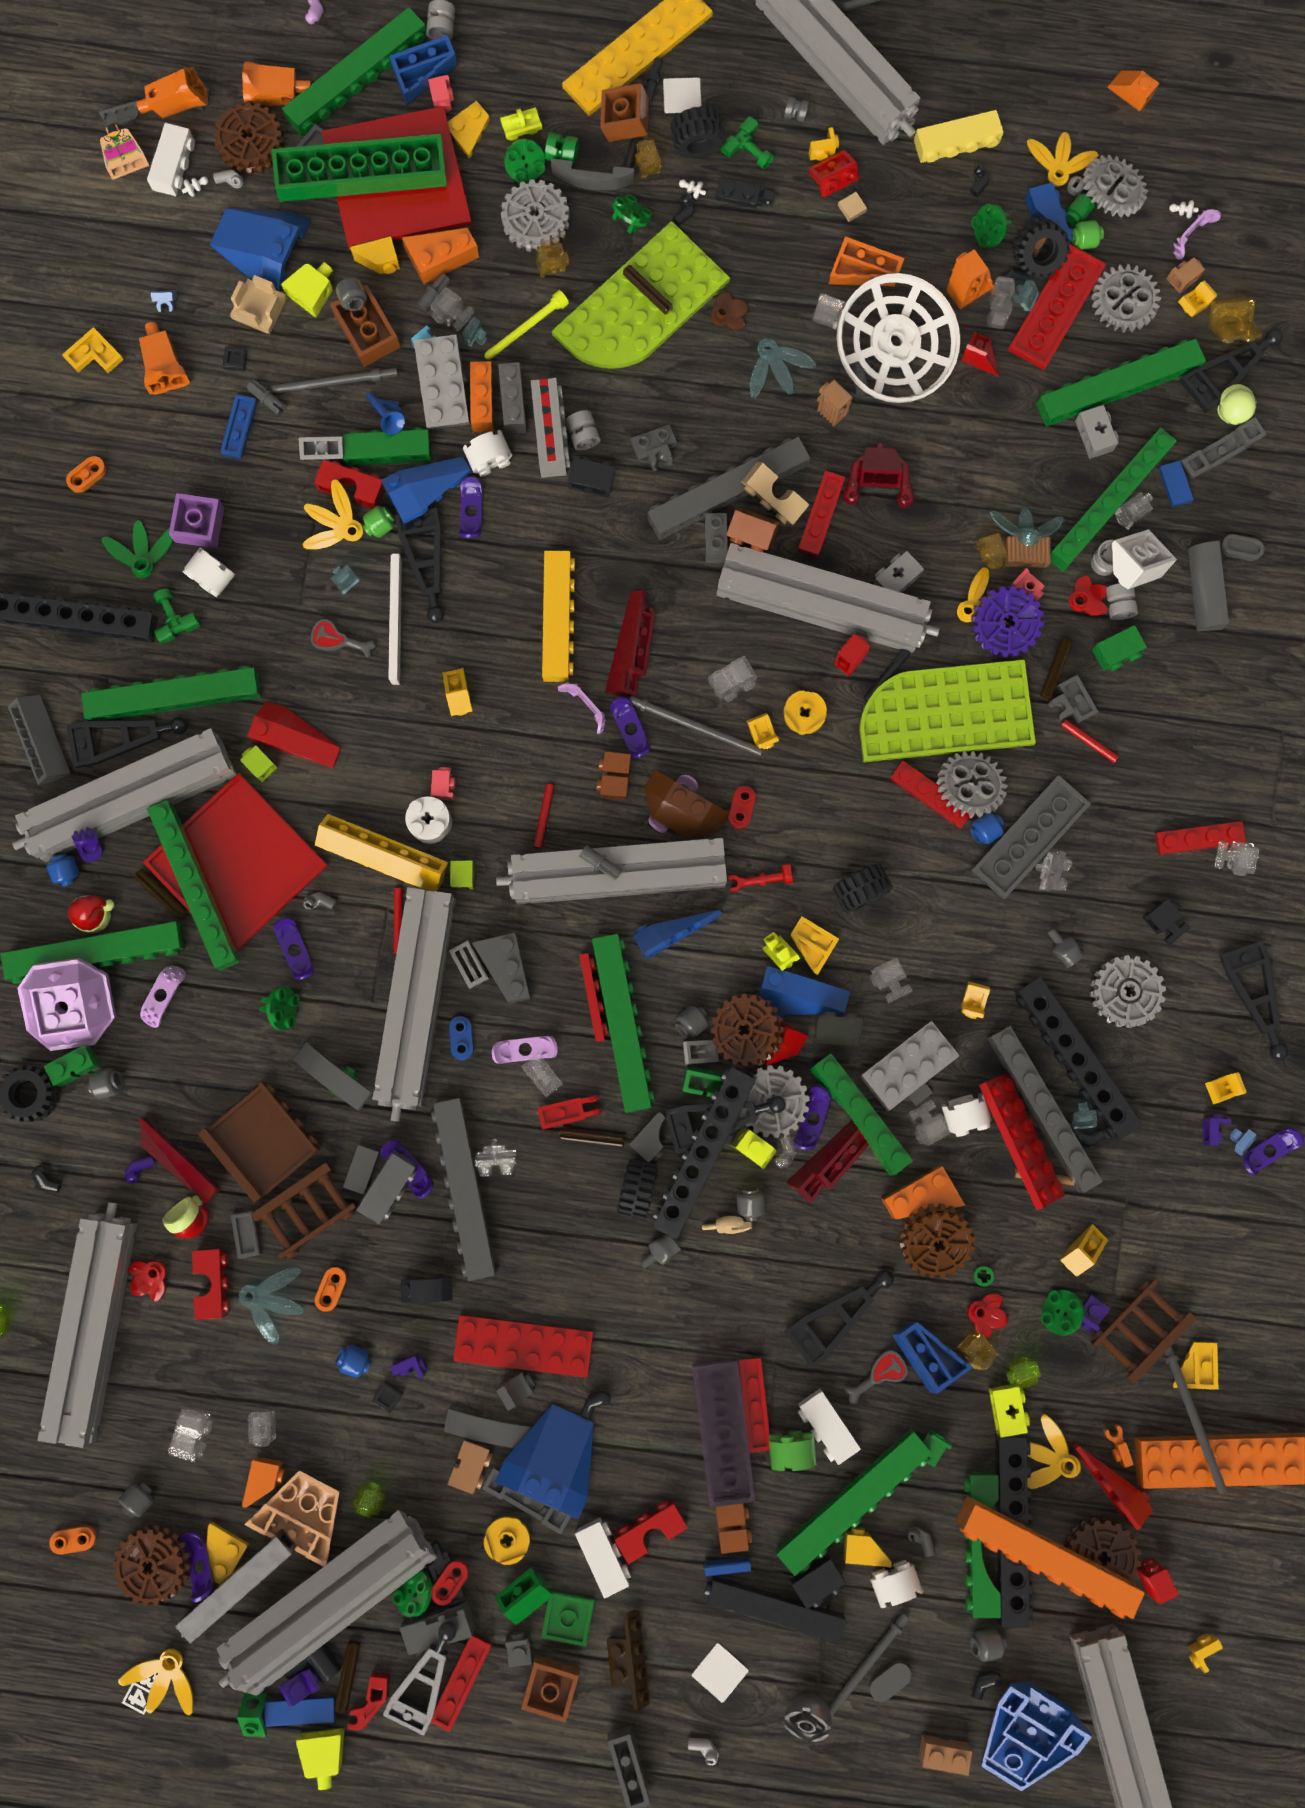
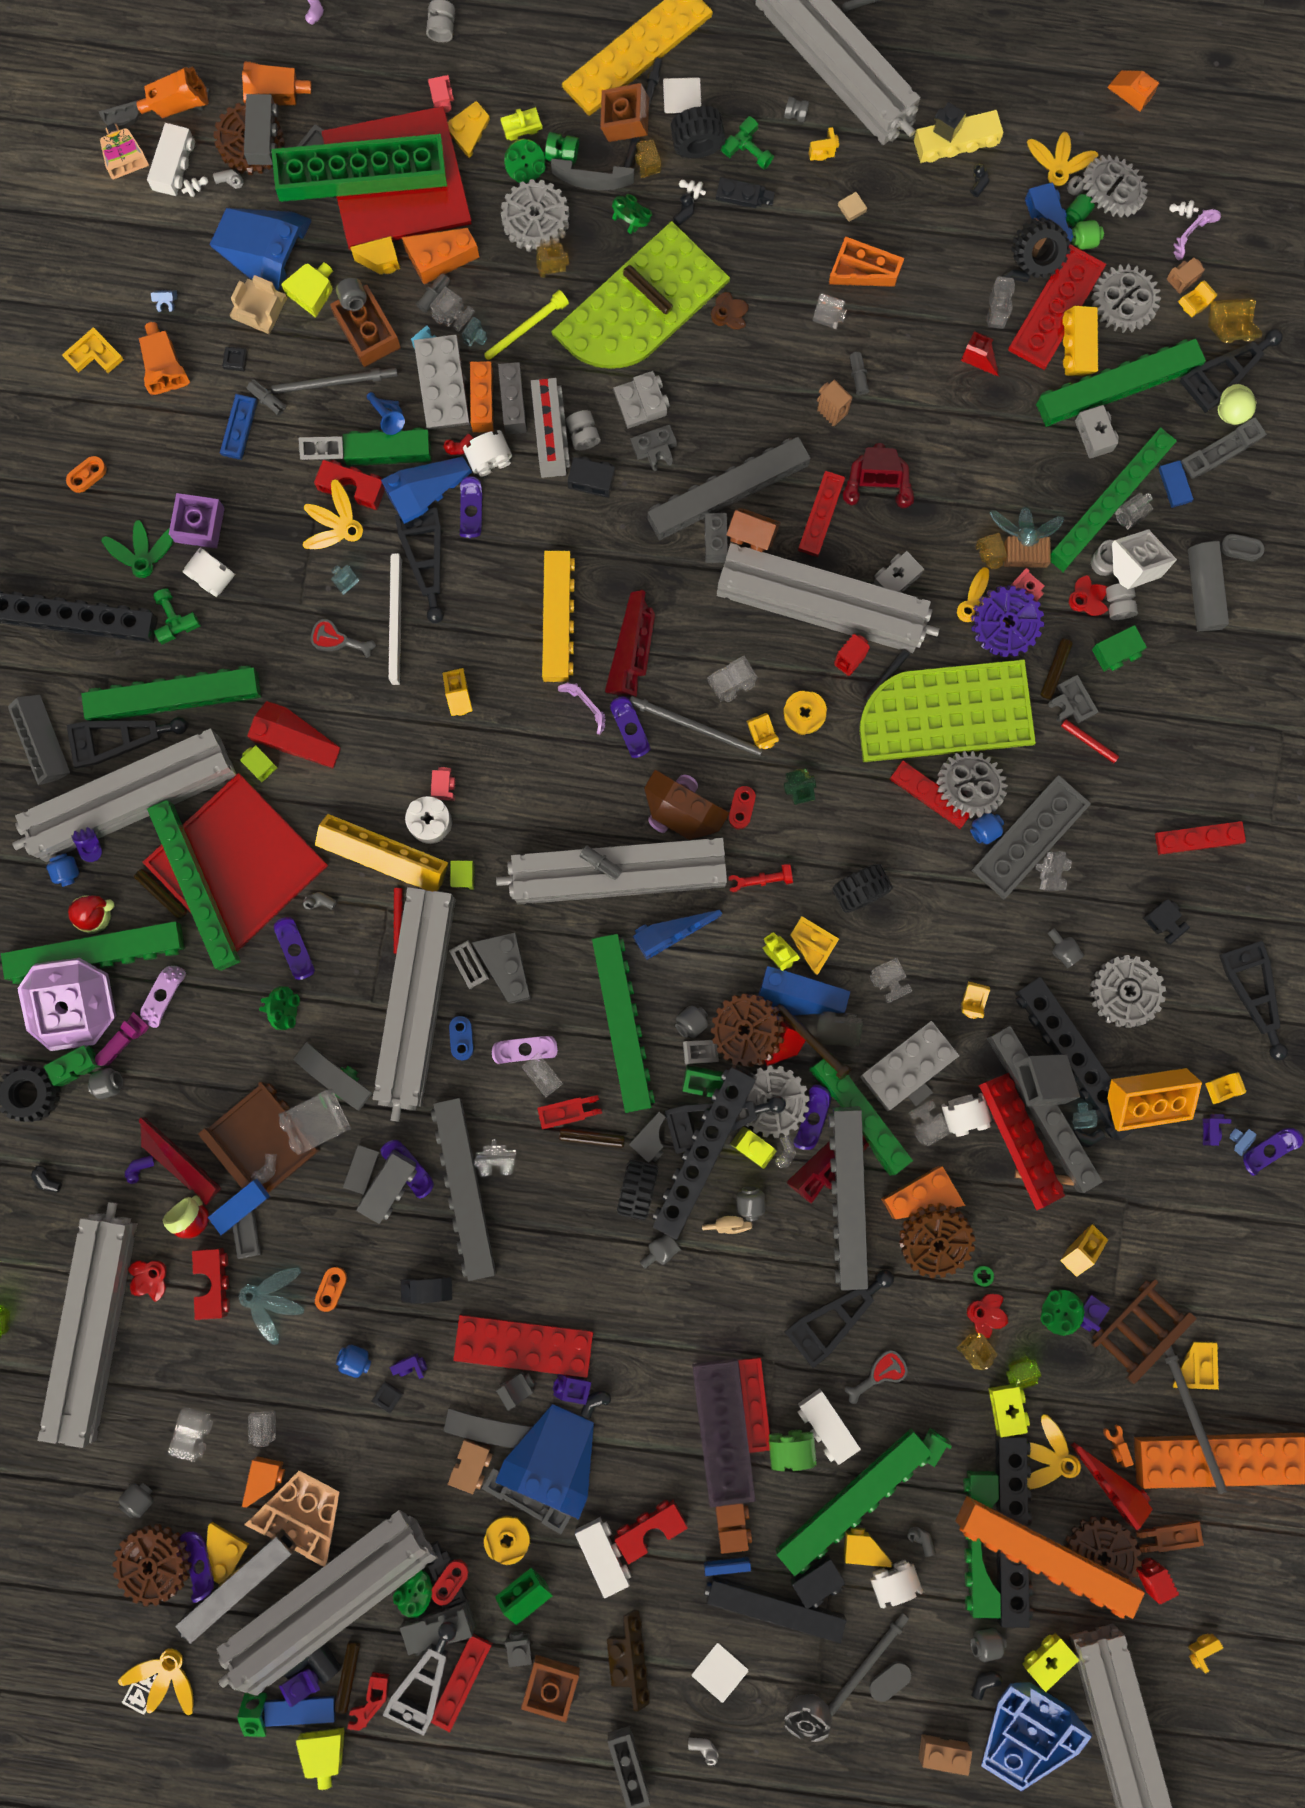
(72, 1540): orange plate -> none
(132, 1028): none -> magenta piece
(238, 1206): none -> blue tile
(260, 129): none -> dark grey brick
(267, 1170): none -> clear arm
(285, 1201): reddish brown fence -> none
(314, 1122): none -> clear panel
(354, 72): green brick -> none
(368, 1500): clear neon green head -> none
(378, 521): bright green head -> none
(420, 63): blue wedge -> none
(456, 448): none -> red arm
(541, 827): red bar -> none
(568, 1618): green tile -> none
(571, 1389): none -> dark purple bracket
(592, 988): red plate -> none
(615, 776): dark orange piece -> none
(641, 399): none -> light grey plate
(760, 482): tan arch -> none
(773, 358): clear light blue plant -> none
(800, 786): none -> clear green brick
(834, 173): red bracket -> none
(842, 1071): none -> dark brown bar
(850, 1198): none -> dark grey brick
(906, 330): white dish -> none
(929, 1357): blue wedge -> none
(949, 121): none -> black brick
(969, 279): orange wedge -> none
(990, 225): green plate -> none
(1027, 295): clear light blue tile -> none
(1047, 1080): none -> dark grey brick
(1047, 1673): none -> neon yellow brick
(1080, 341): none -> yellow brick
(1153, 1099): none -> light orange slope
(1172, 1537): none -> dark orange hinge
(1240, 858): clear brick -> none

